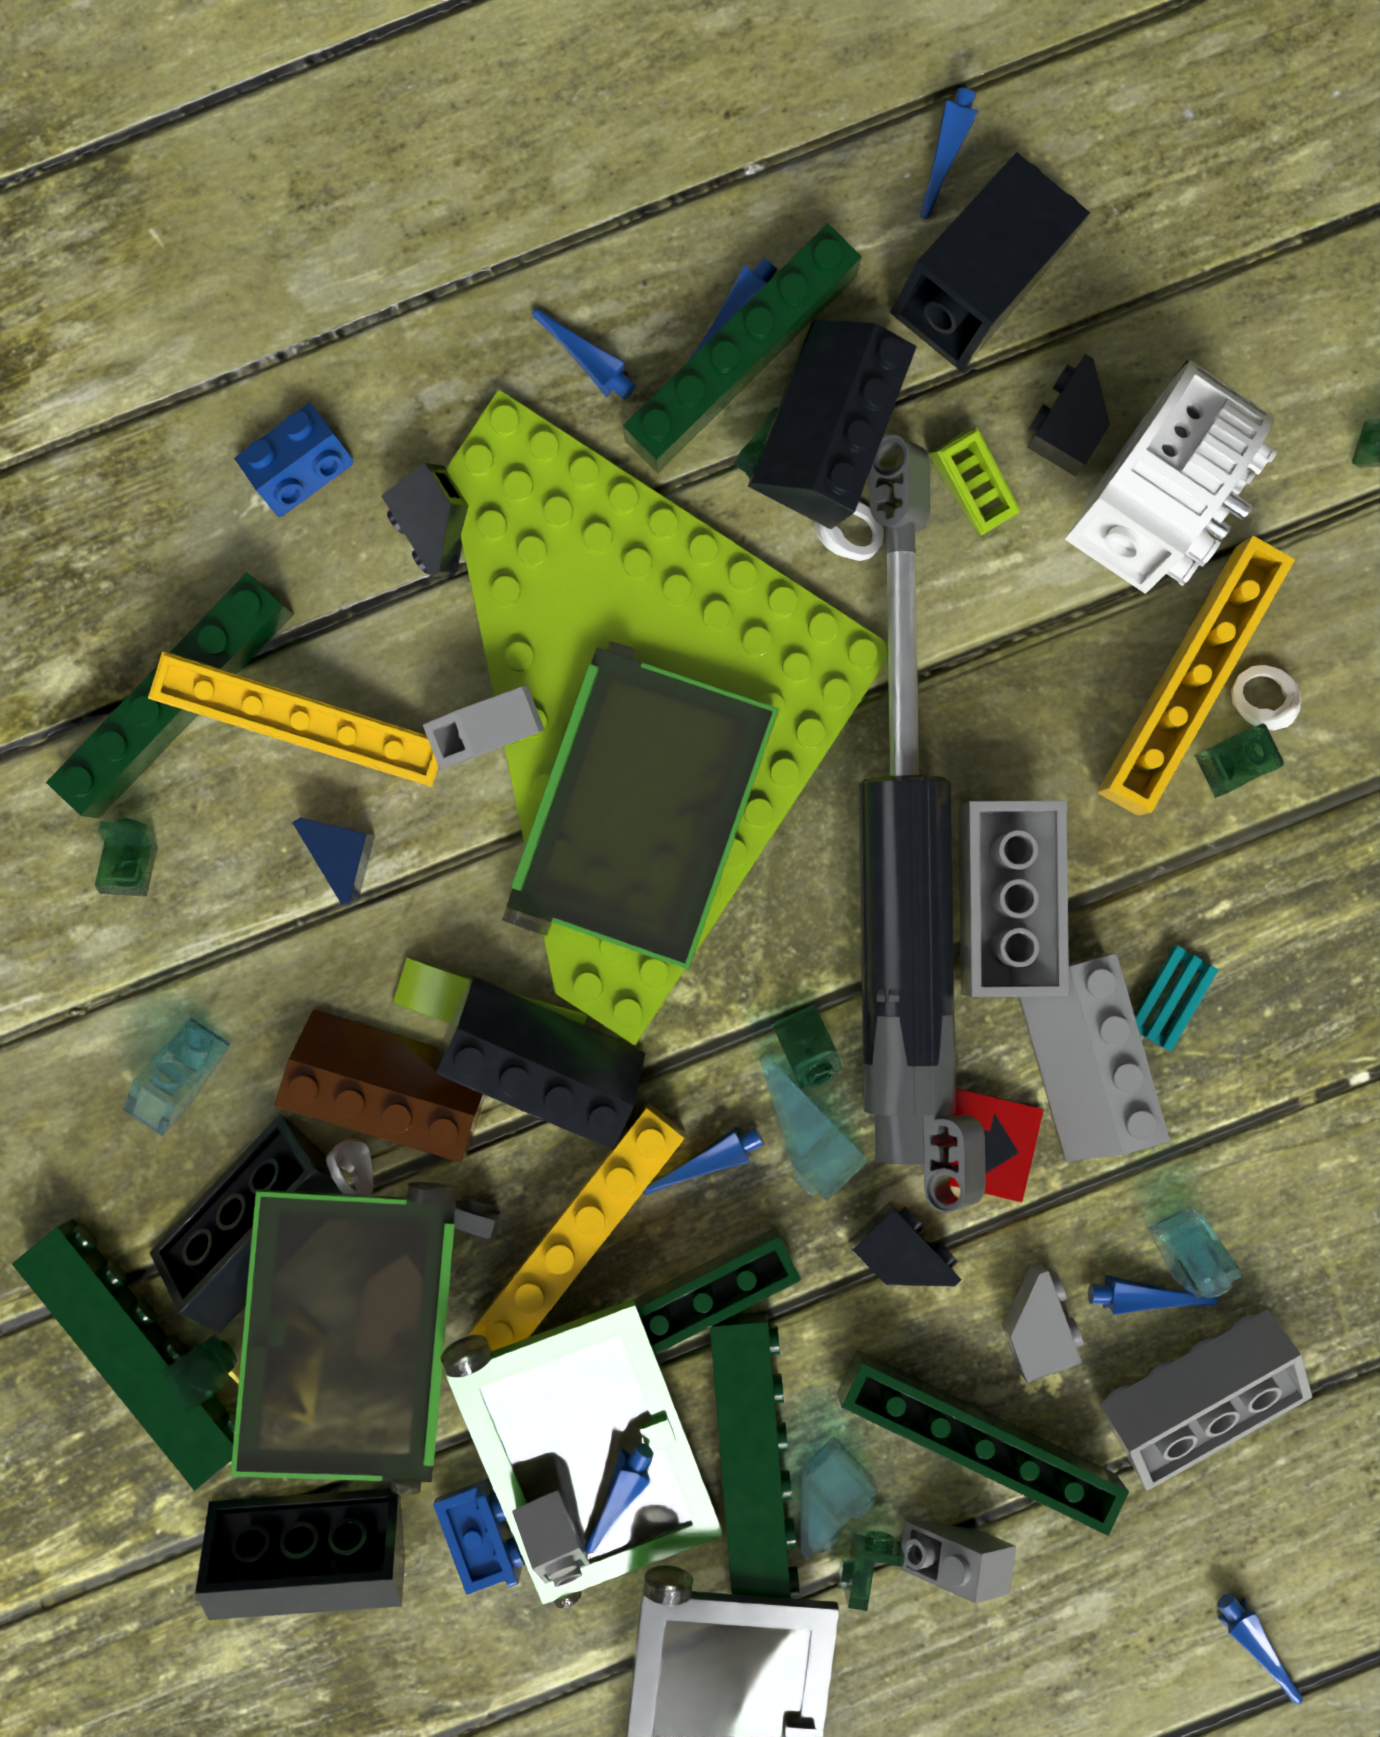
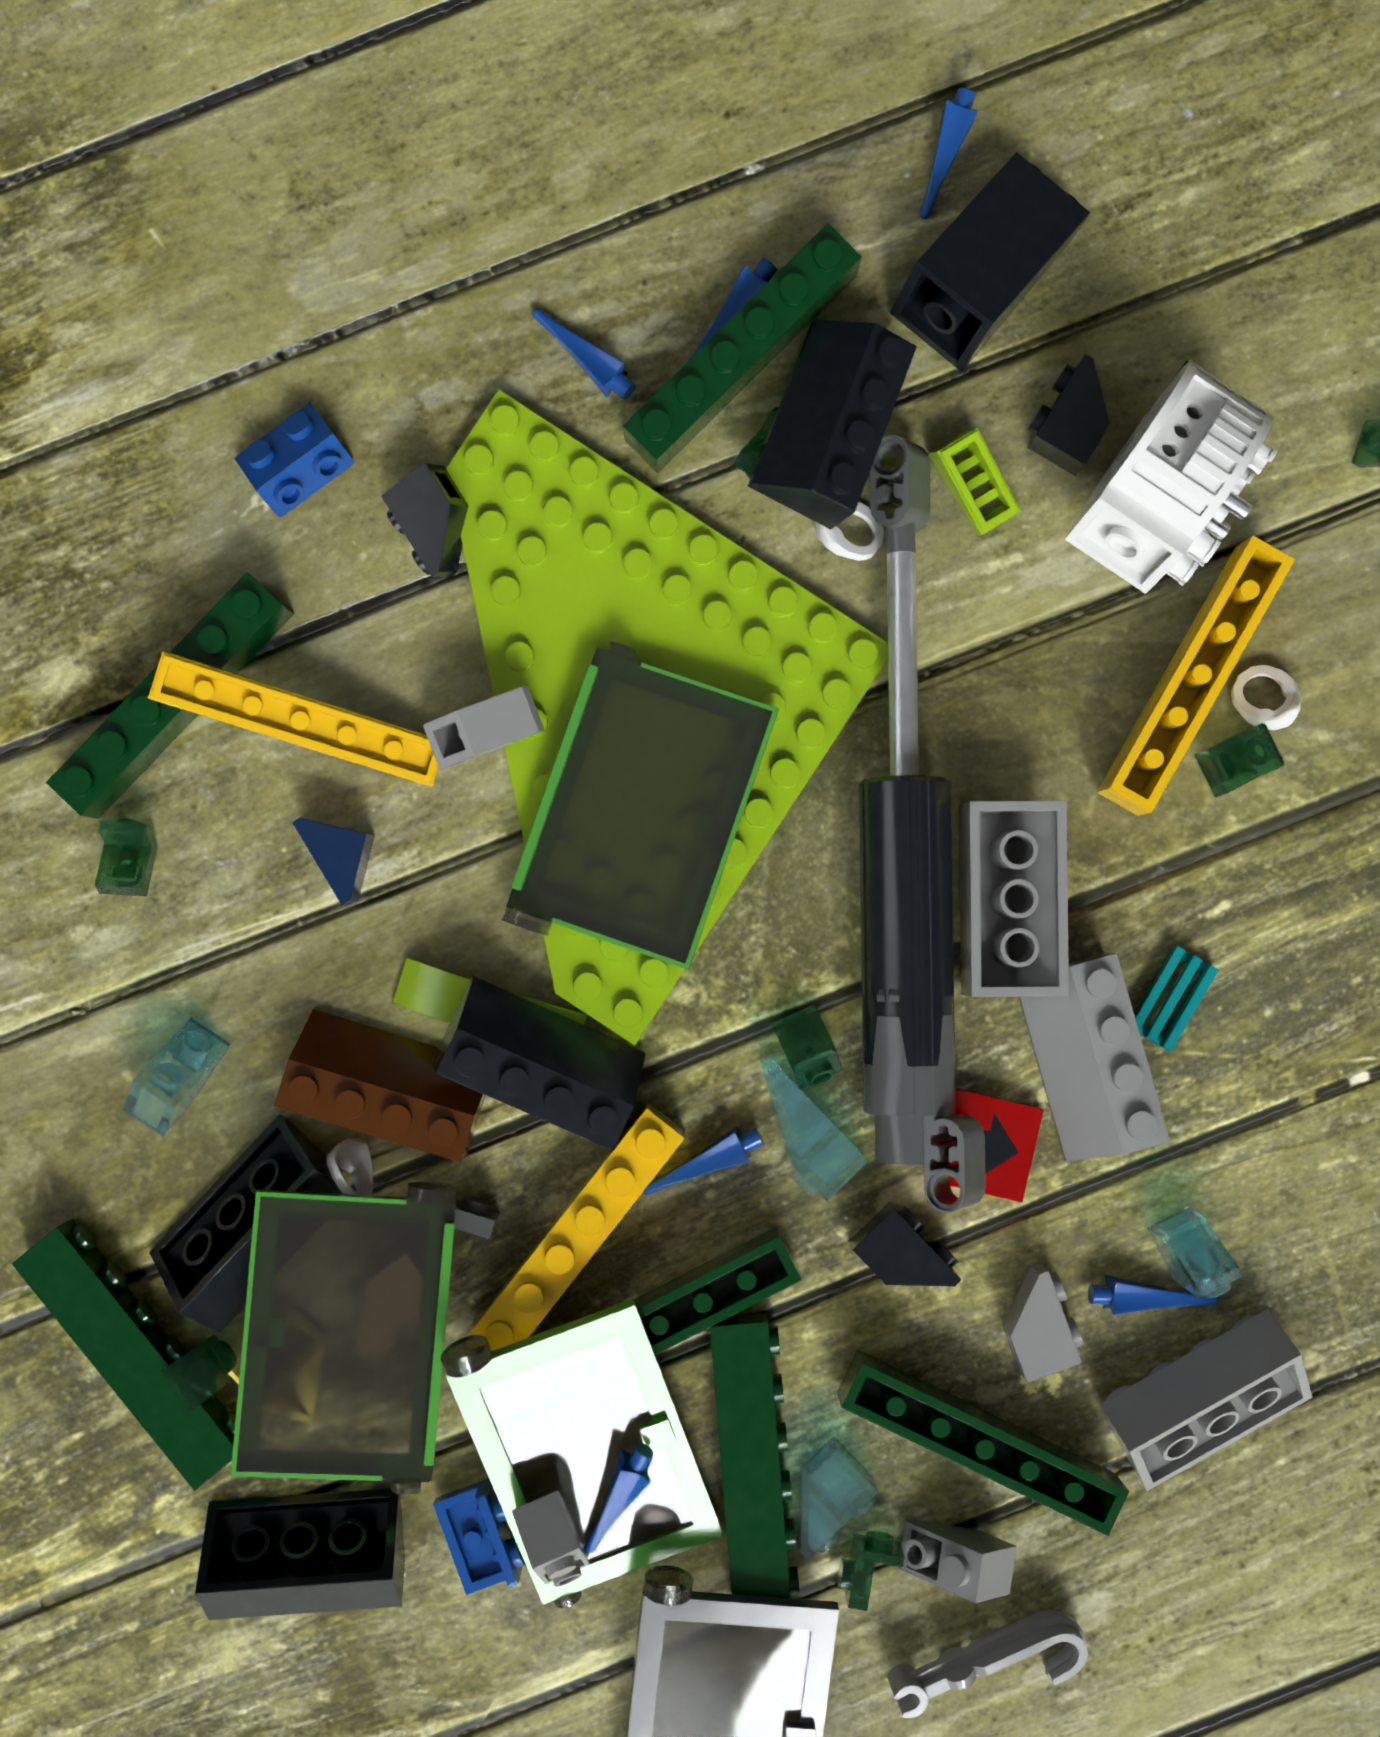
(961, 1666): none -> light grey piece
(1248, 1631): blue piece -> none

